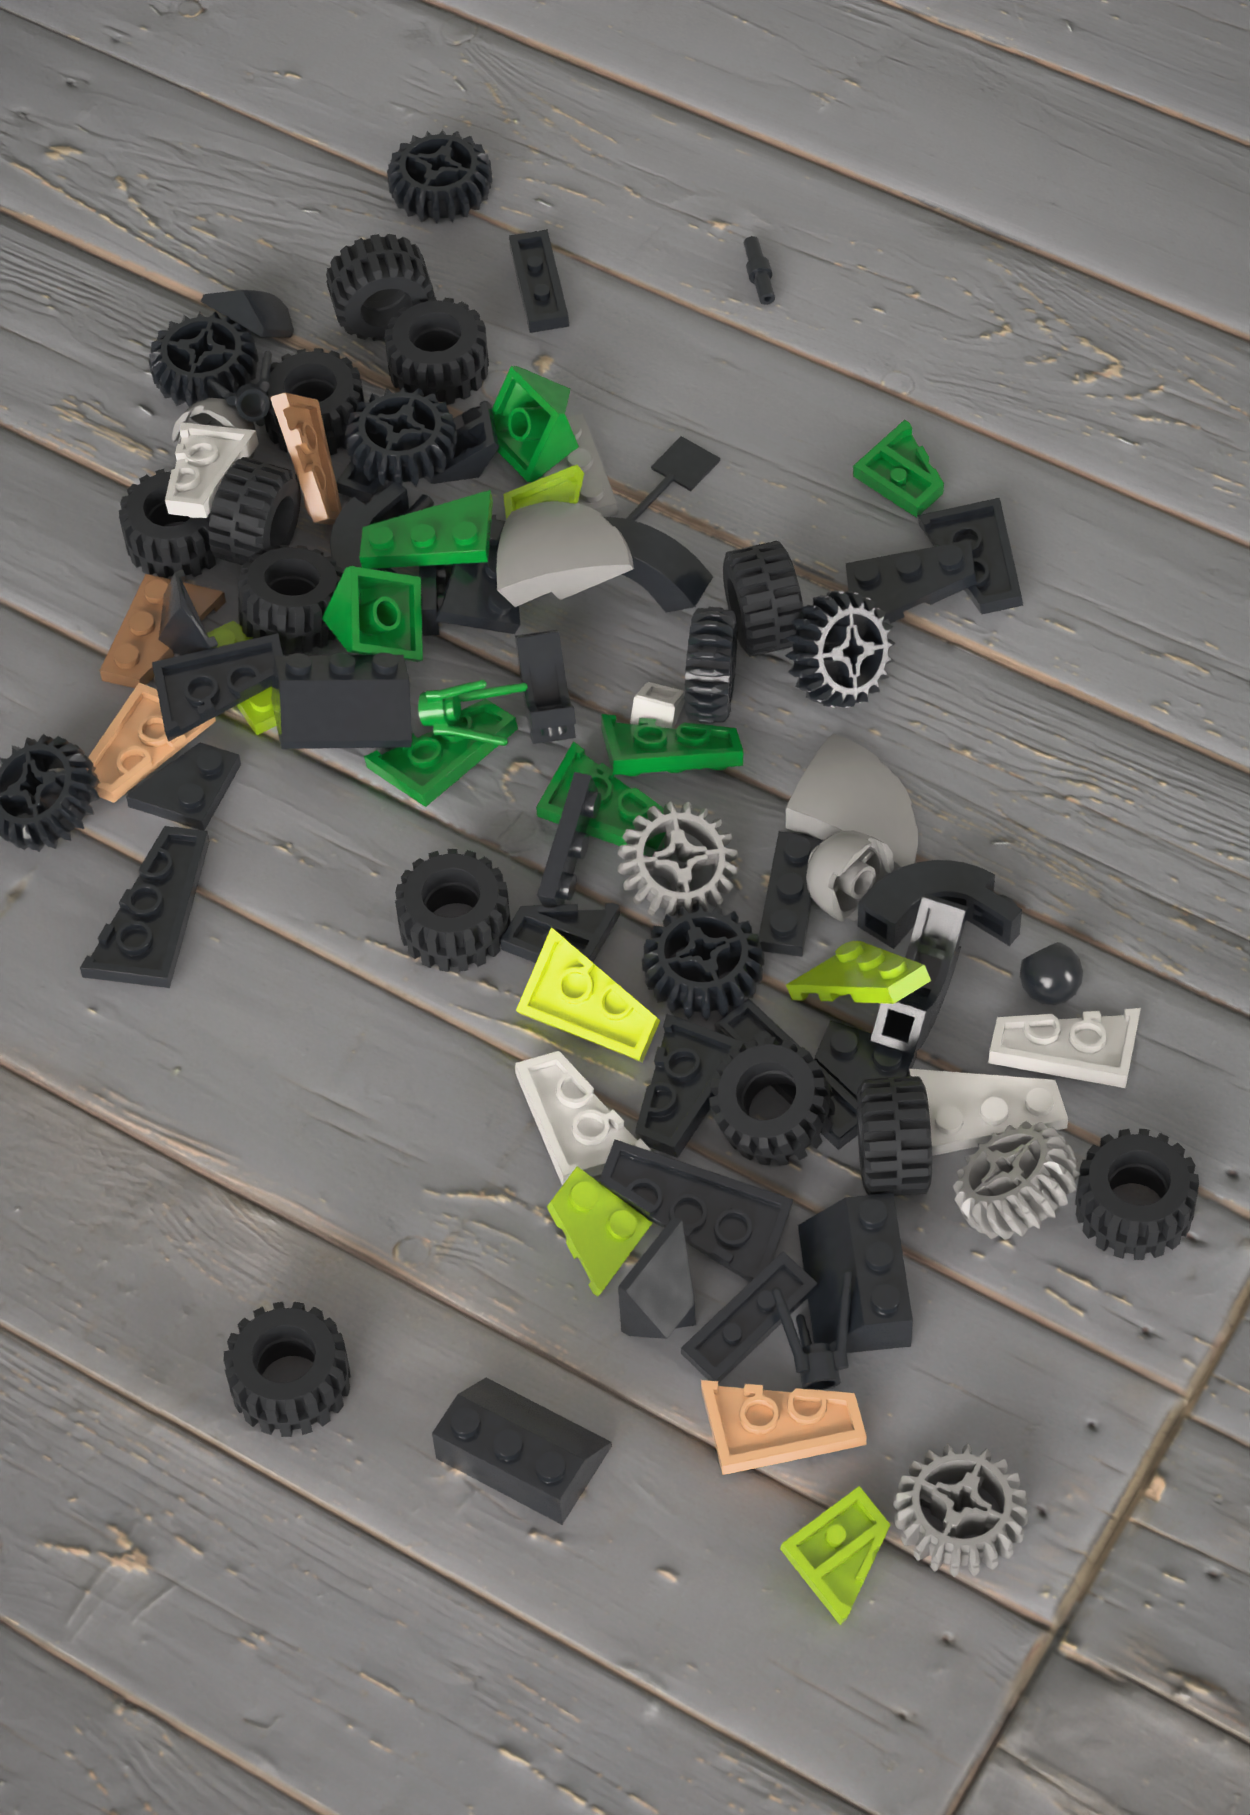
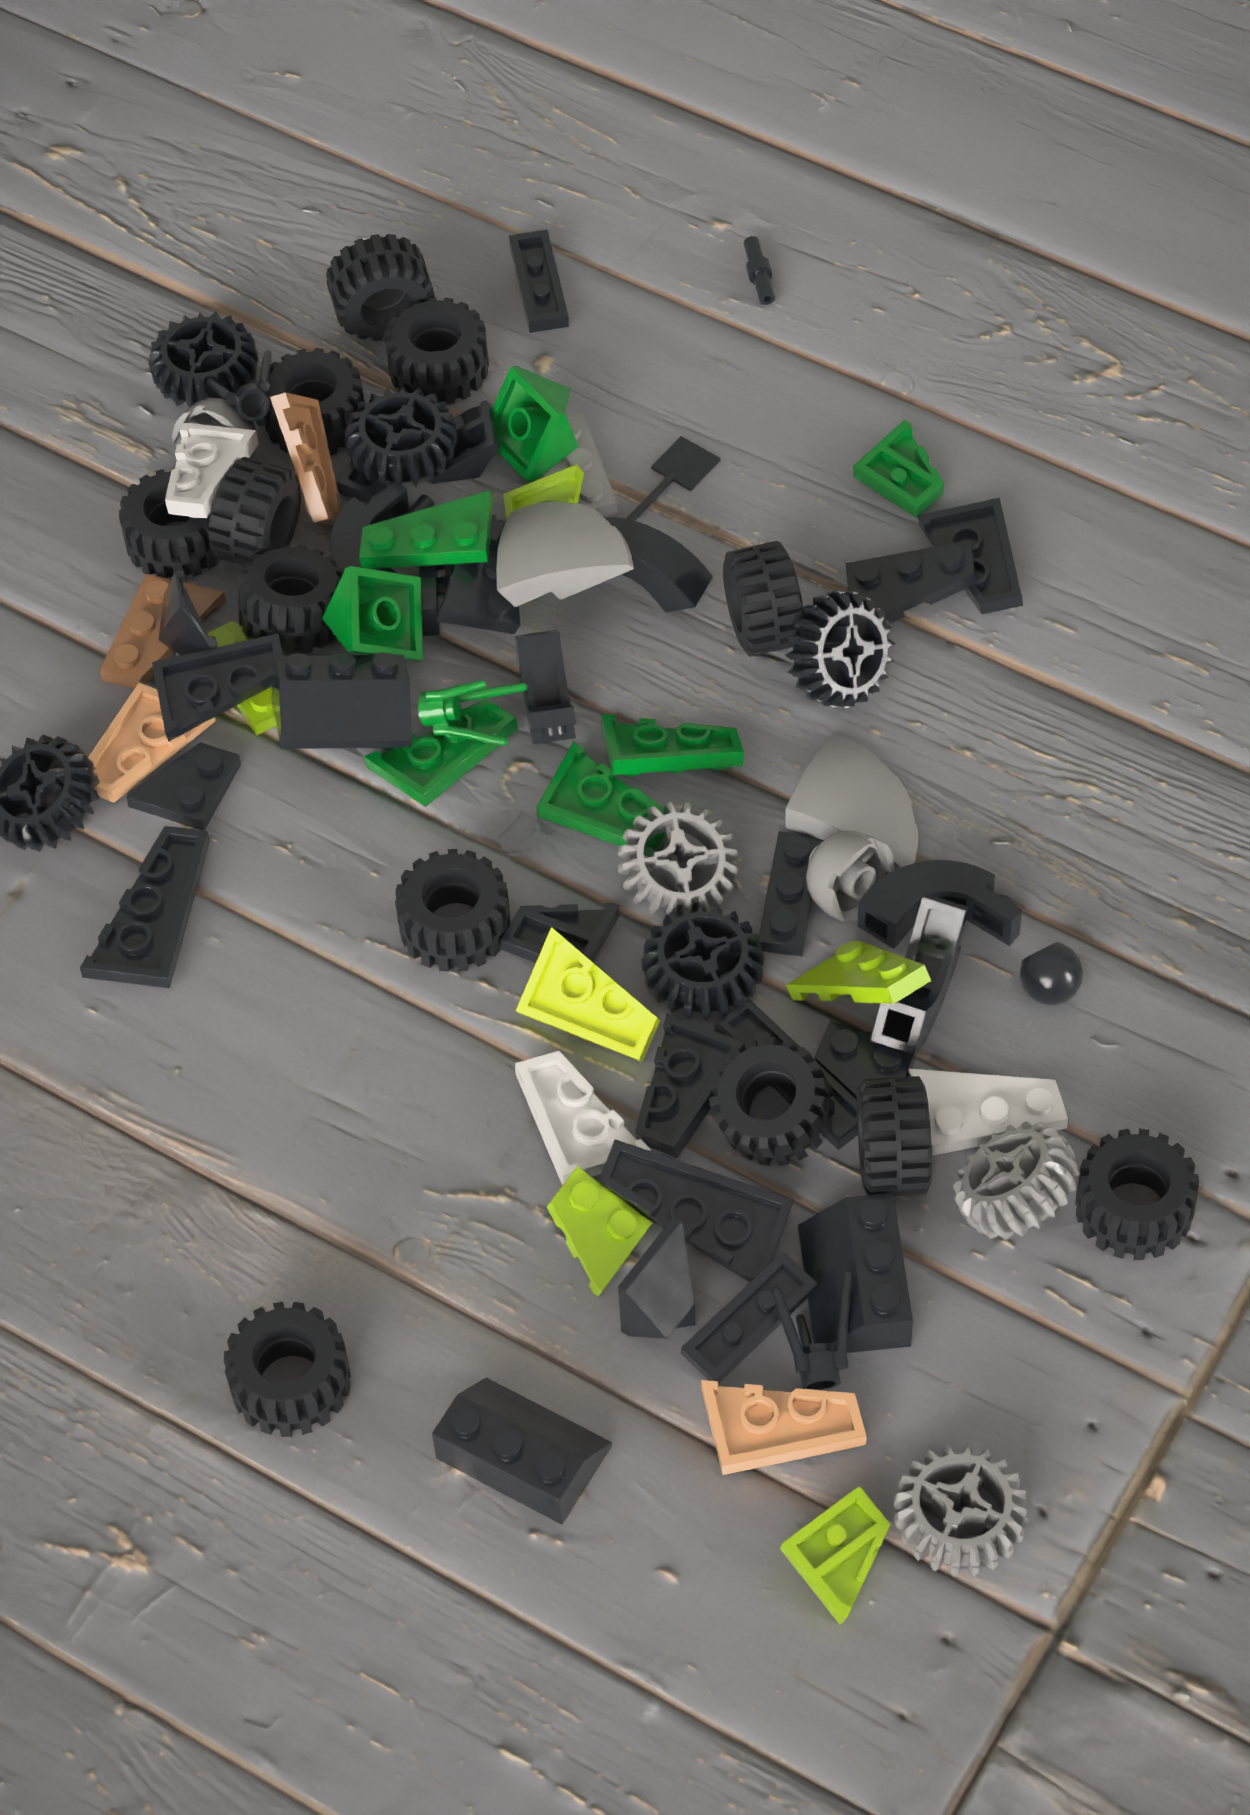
(254, 310): black slope -> none
(439, 176): black gear -> none
(569, 841): black plate -> none
(658, 703): white slope -> none
(711, 664): black gear -> none
(1074, 1048): white wing -> none

